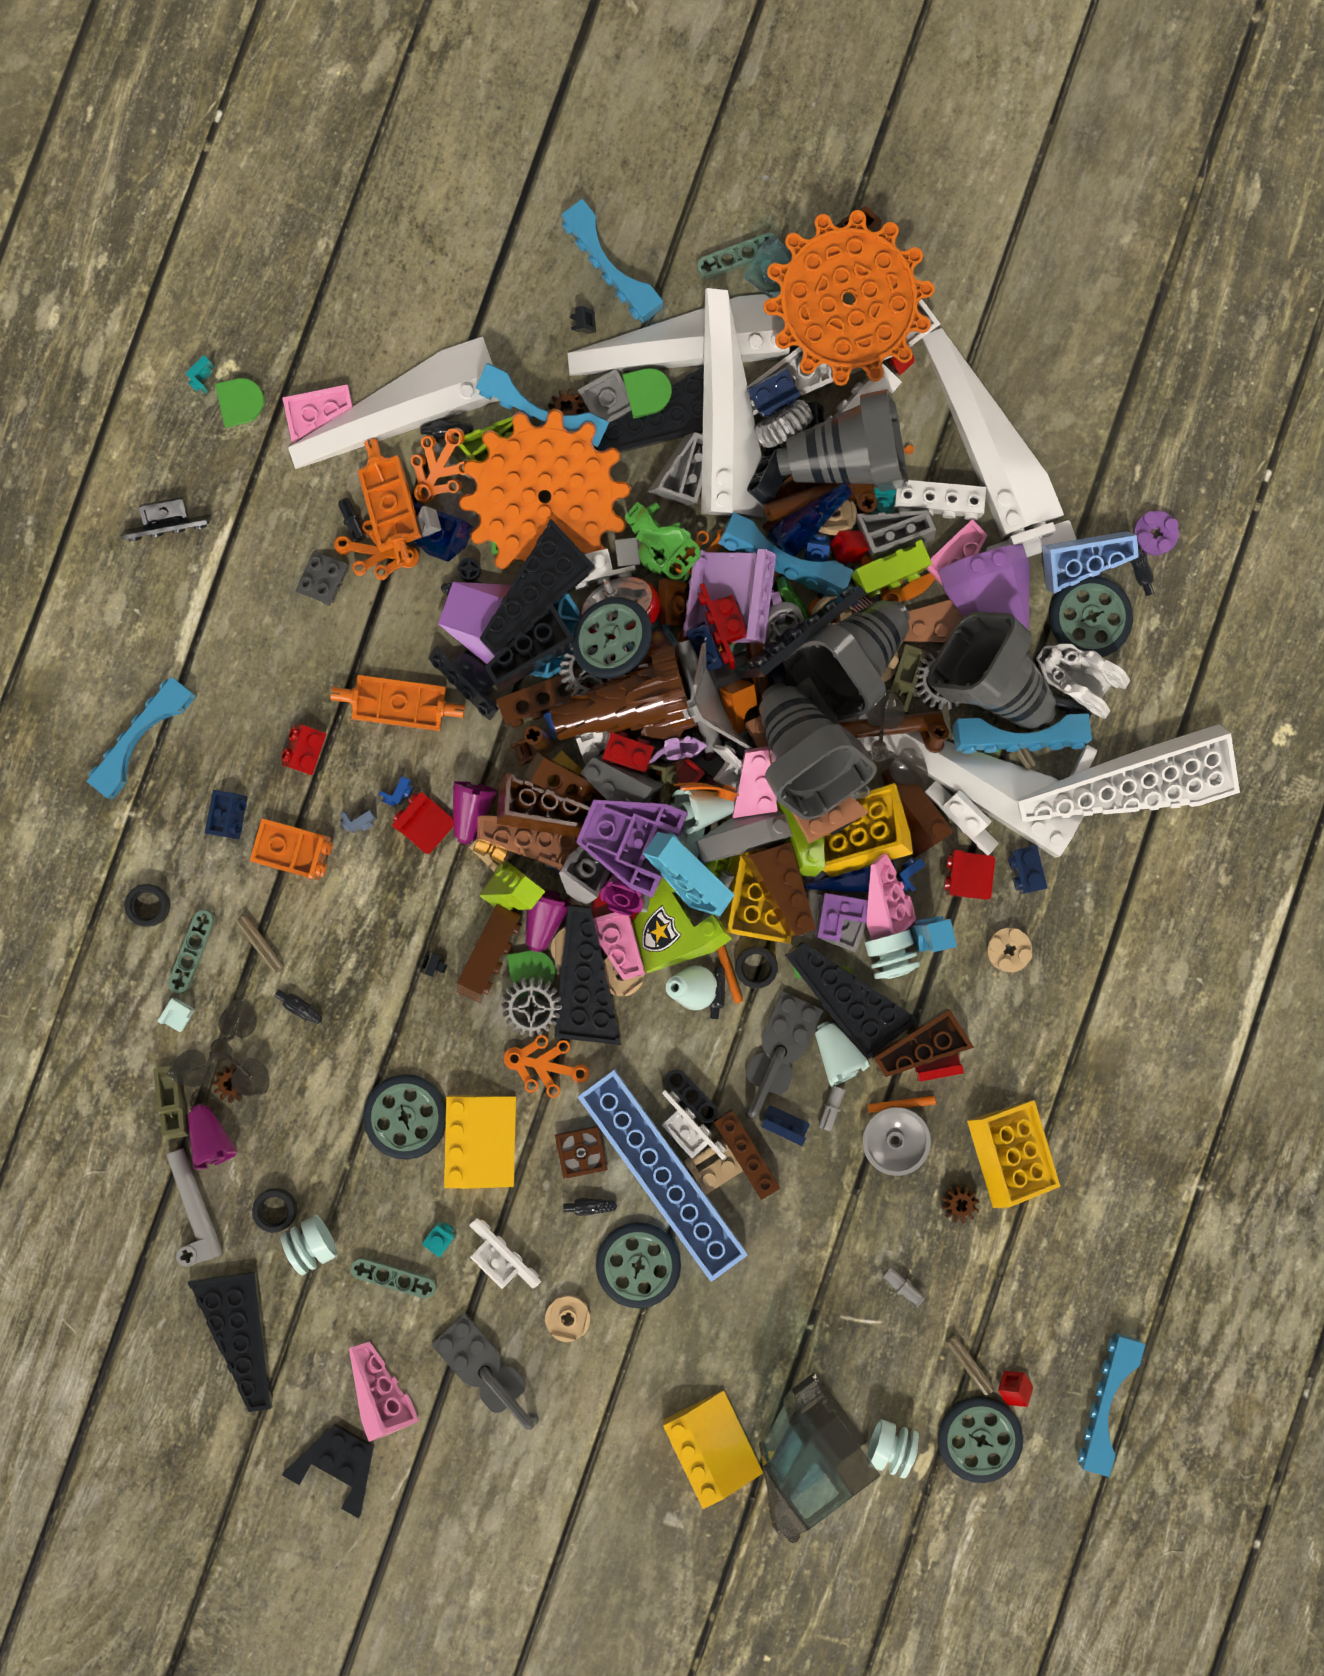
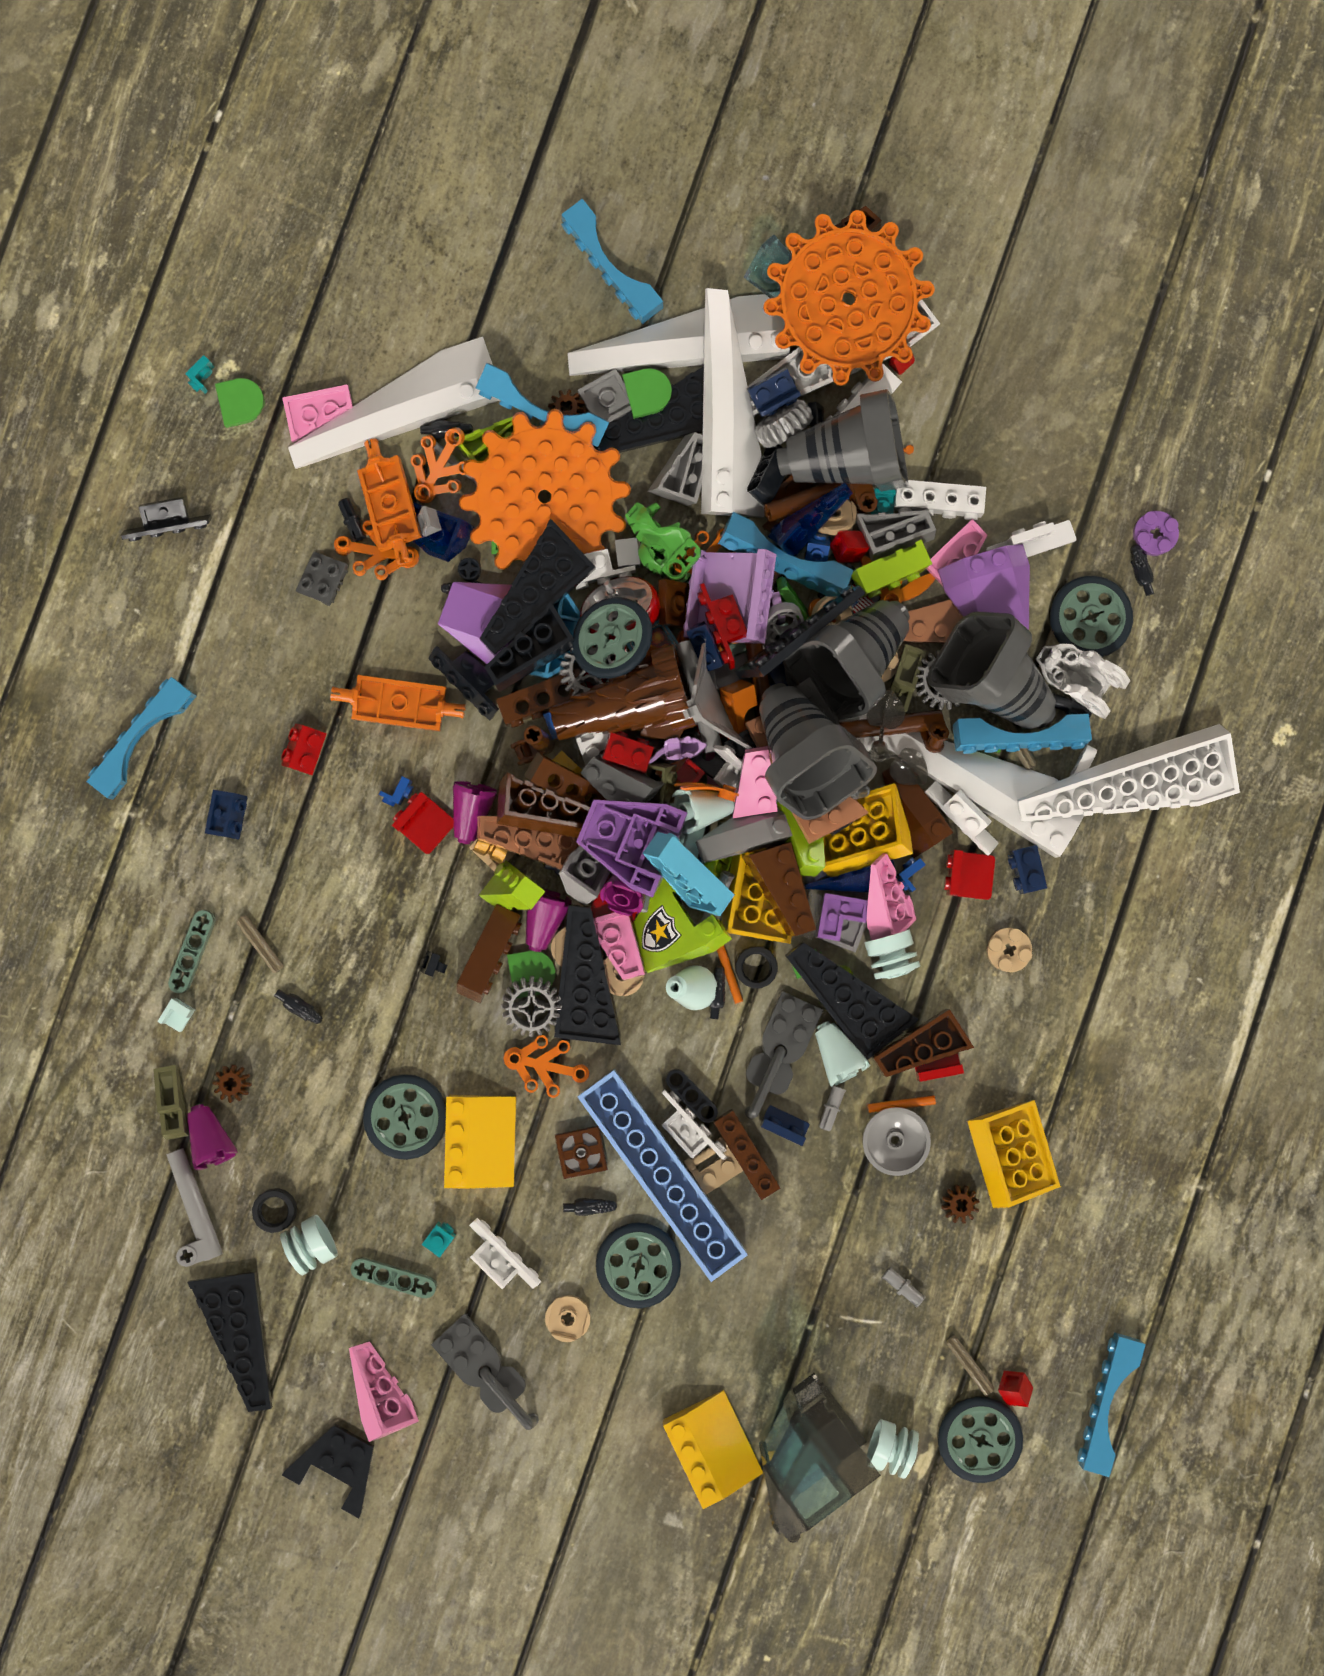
(130, 908): black tyre -> none
(251, 1077): clear smoke plant -> none
(291, 849): orange bracket -> none
(362, 822): sand blue bracket -> none
(584, 319): black tile -> none
(736, 252): sand green beam -> none
(933, 934): dark azure arch -> none
(1013, 477): white wedge -> none
(1078, 559): light blue wedge -> none

